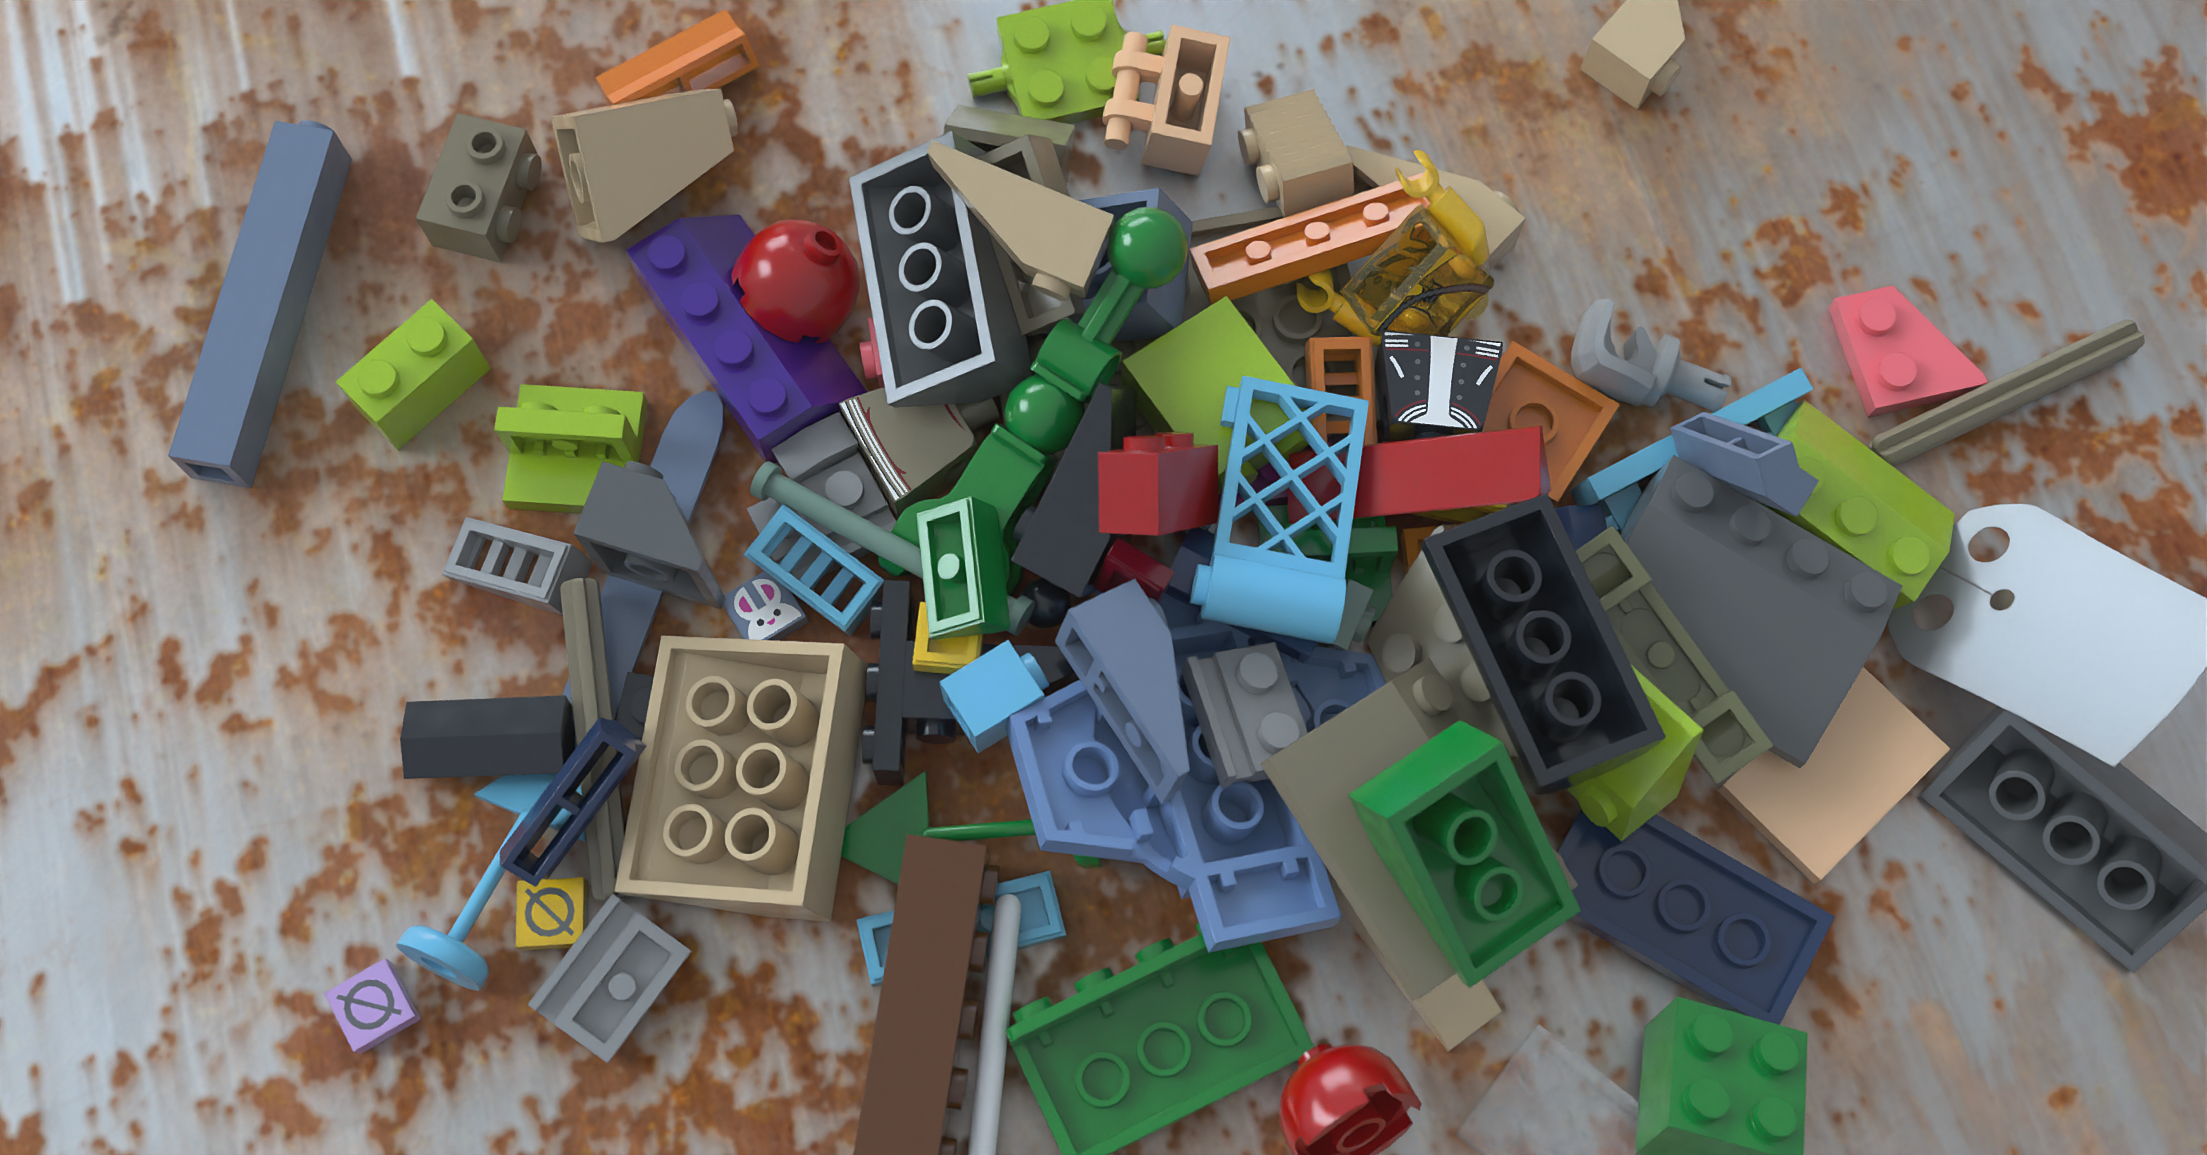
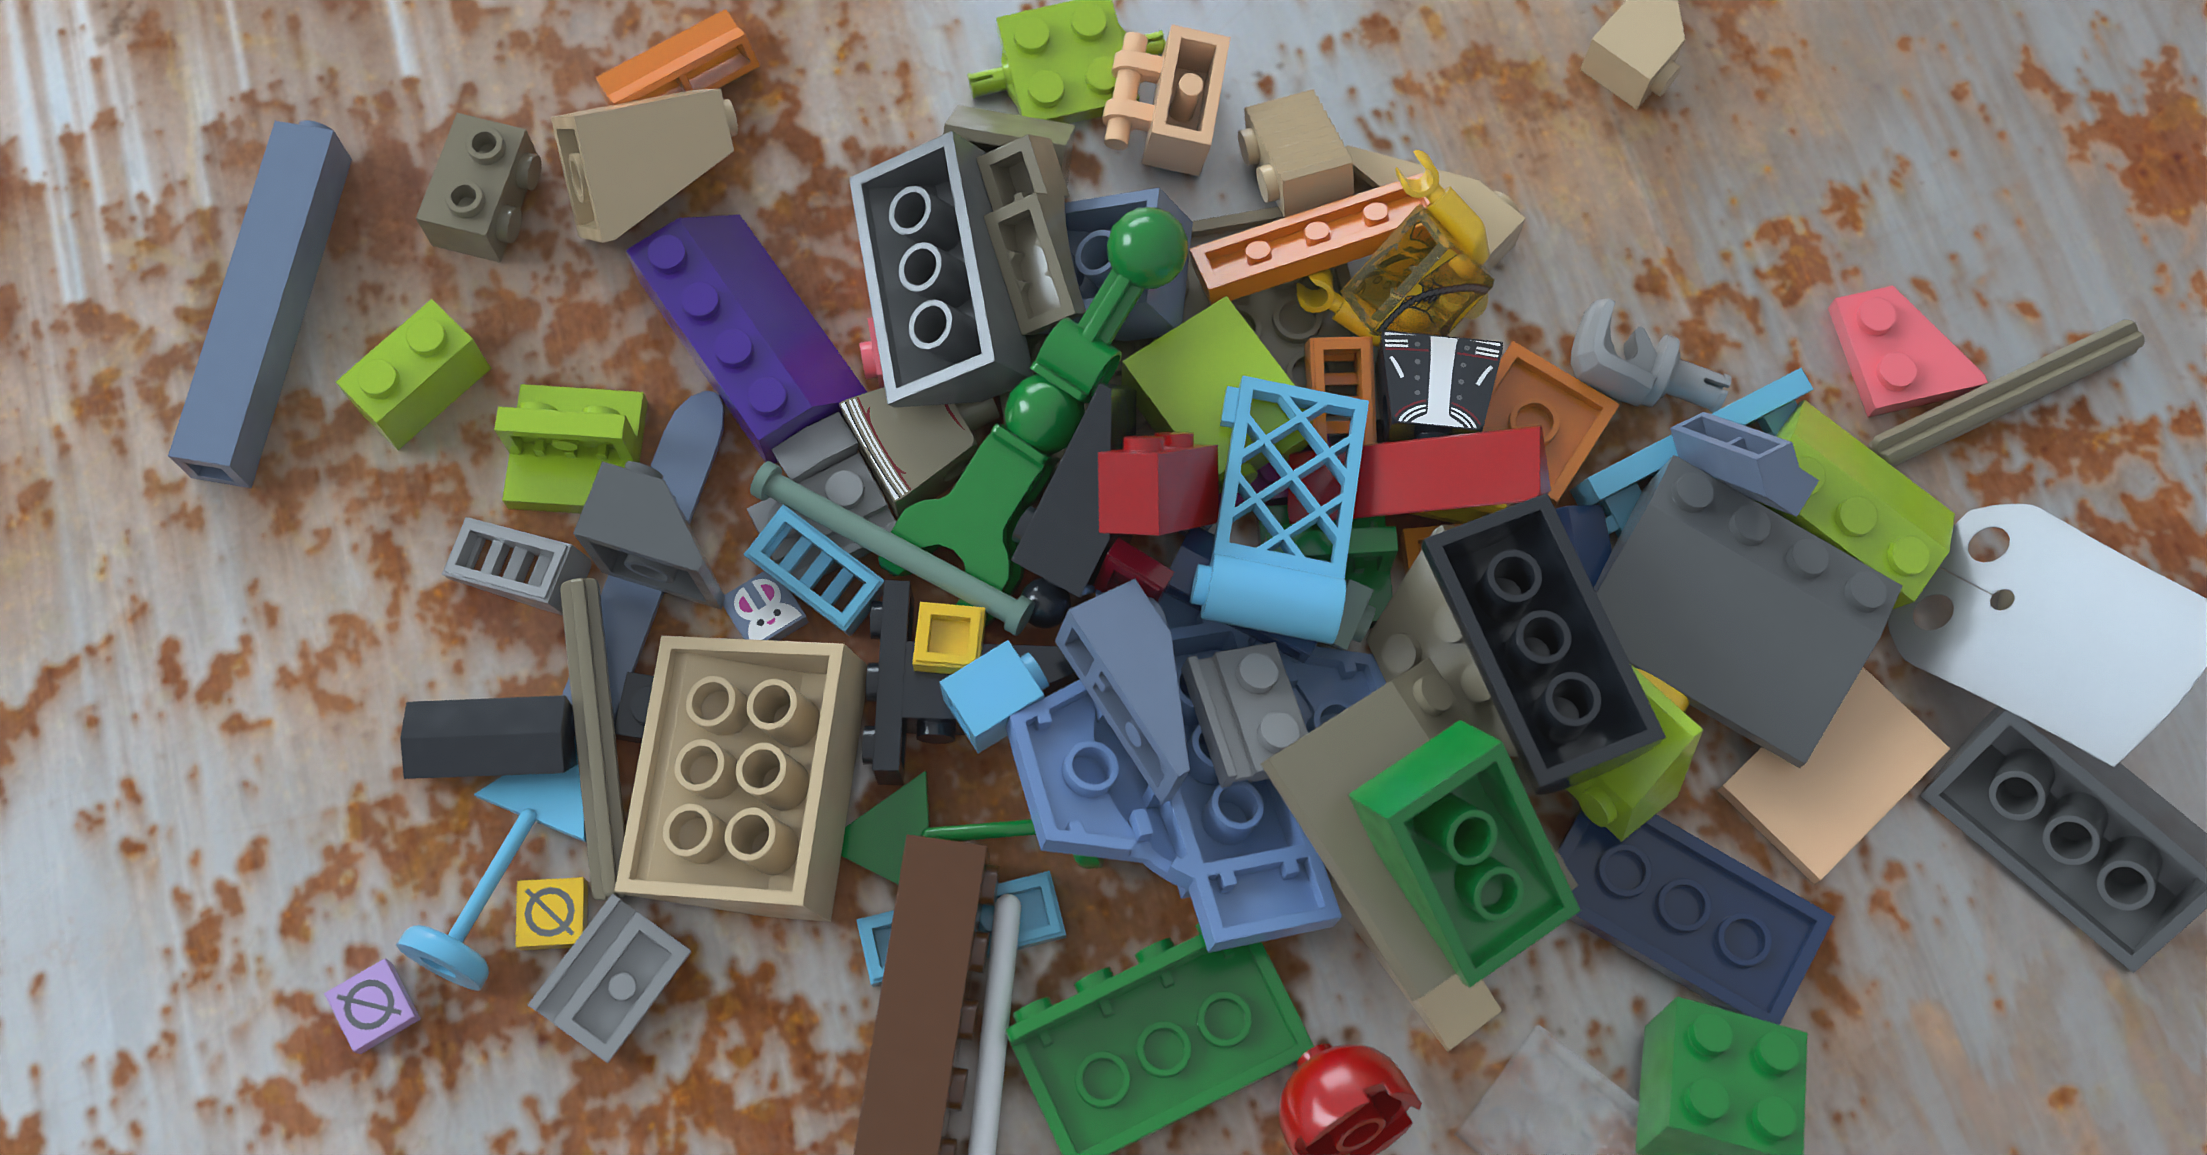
(562, 793): dark blue piece -> none
(798, 280): red cylinder -> none
(963, 569): green slope -> none
(1040, 228): tan slope -> none
(1670, 658): olive slope -> none

